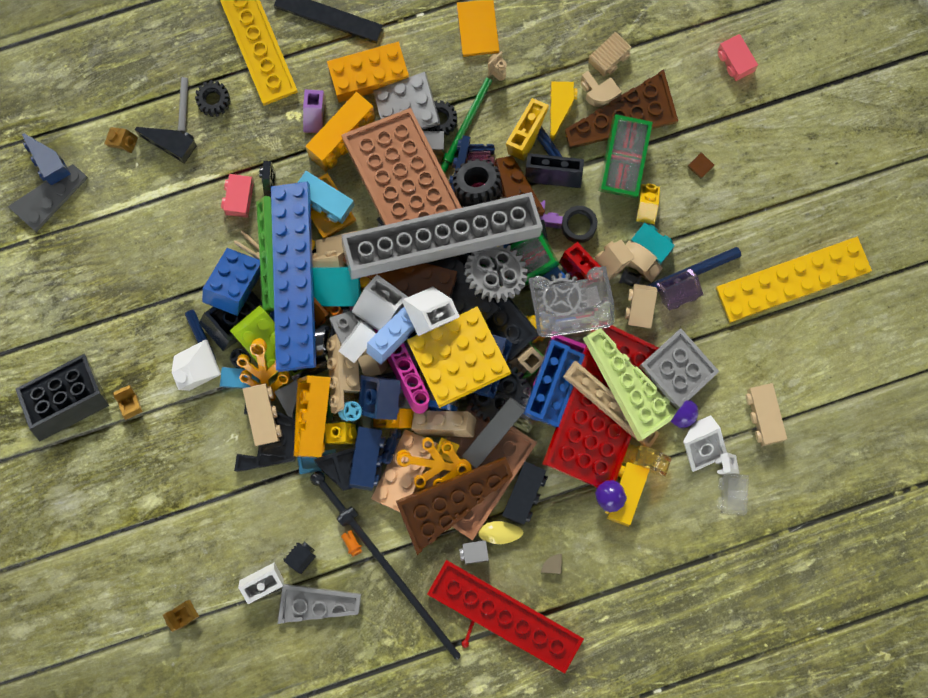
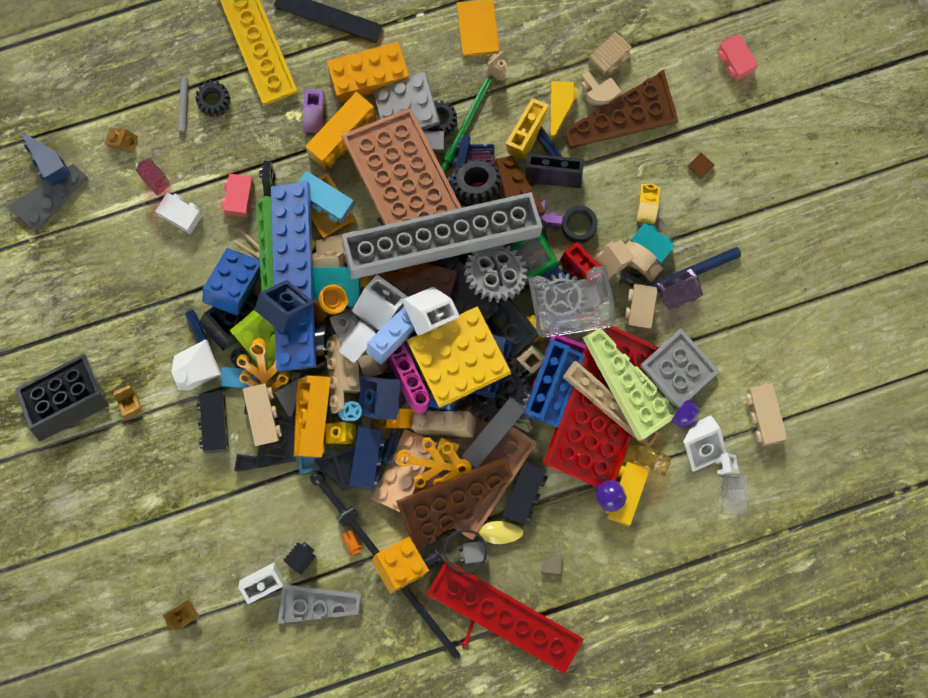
(152, 176): none -> clear pink brick
(170, 141): black slope -> none
(179, 213): none -> white brick
(213, 422): none -> black brick
(283, 305): none -> dark blue slope
(333, 299): none -> light orange hair
(399, 565): none -> light orange brick
(433, 559): none -> black bush
(470, 531): none -> black tyre
(625, 156): clear brick -> none
(793, 279): yellow plate -> none

